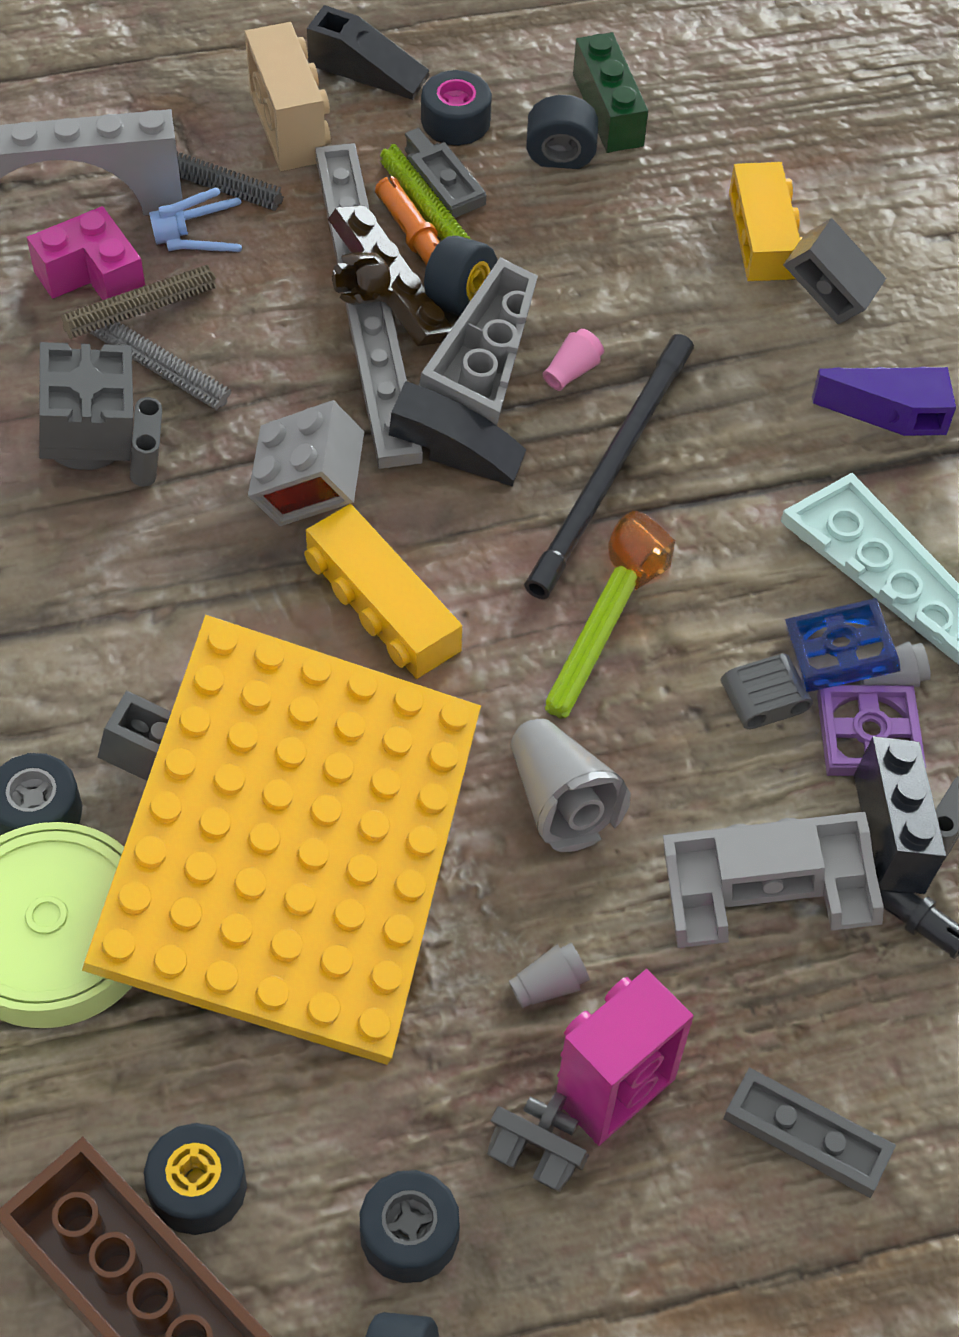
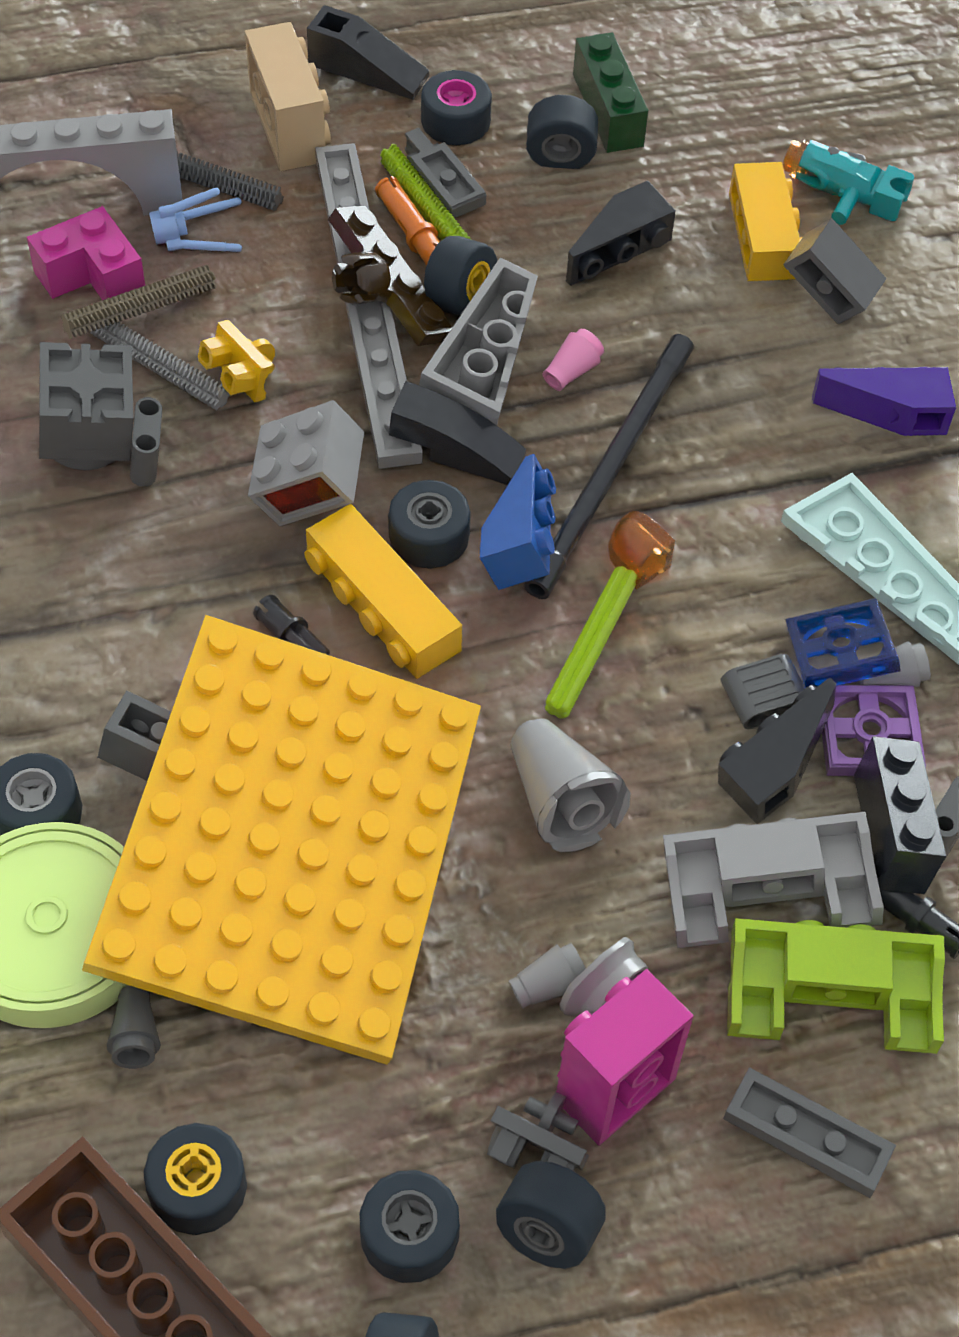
(133, 1032): none -> dark grey cone
(242, 361): none -> yellow hips
(286, 625): none -> black axle
(429, 524): none -> black wheel
(517, 531): none -> blue slope
(551, 1214): none -> black wheel
(593, 984): none -> light grey hat
(623, 229): none -> black slope
(772, 763): none -> black slope
(837, 969): none -> lime bracket
(850, 178): none -> teal piece

